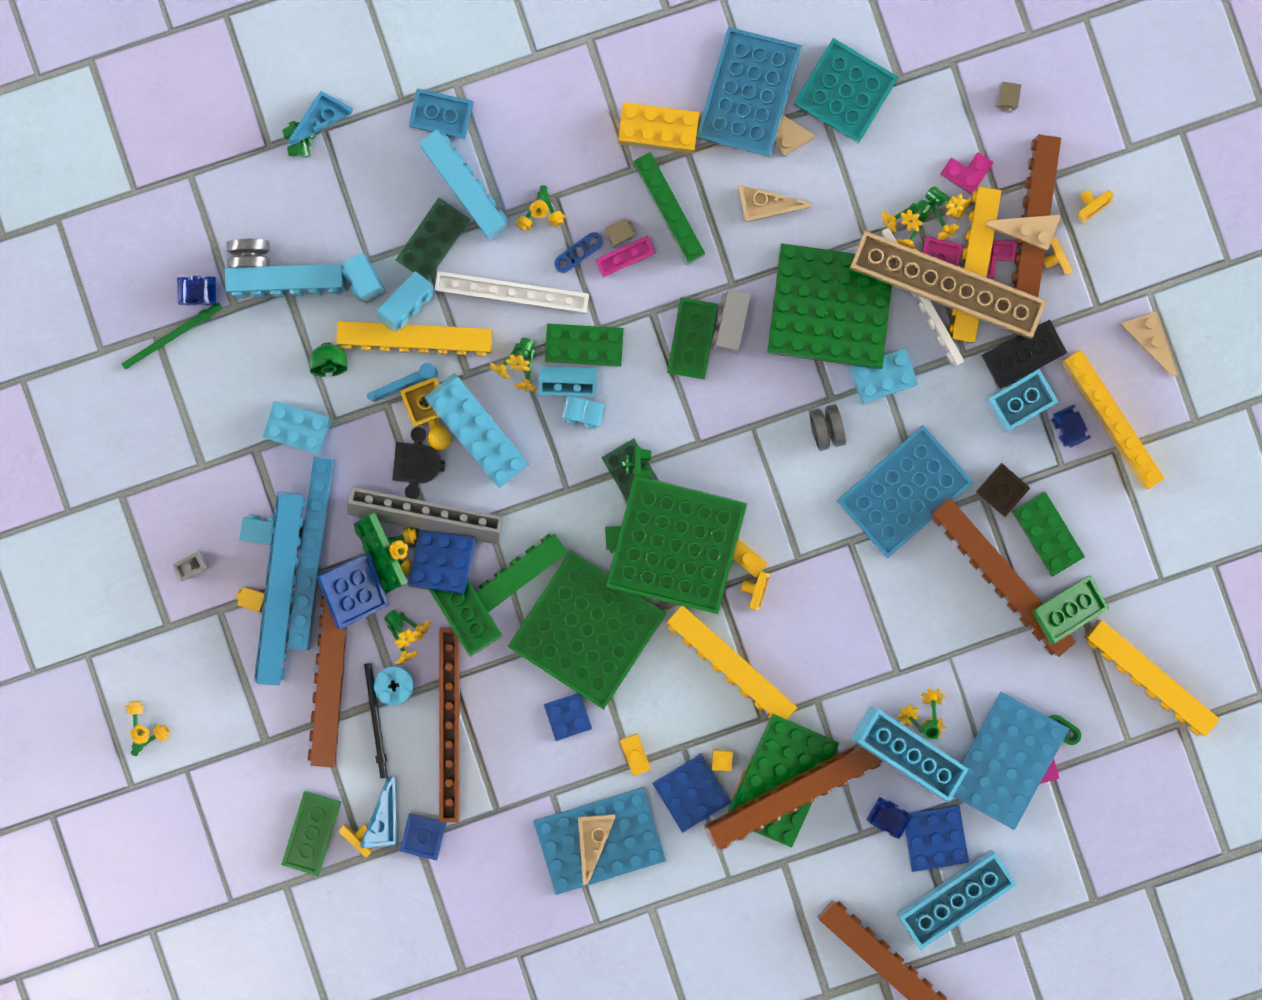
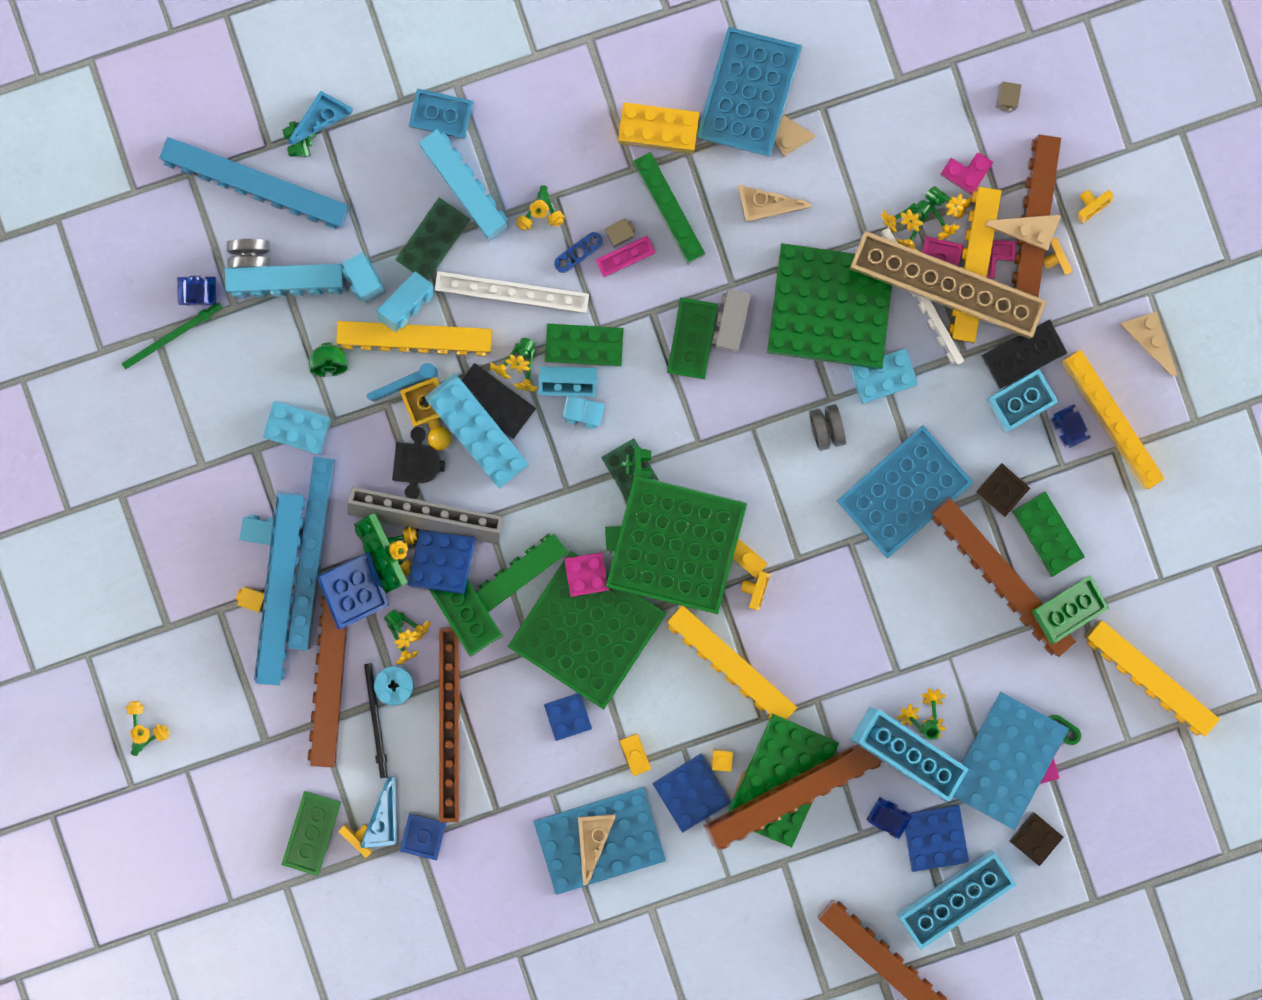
(190, 566): light grey slope -> none
(254, 182): none -> dark azure brick
(498, 400): none -> black plate
(586, 574): none -> dark pink plate
(845, 90): teal plate -> none
(1036, 838): none -> dark brown plate

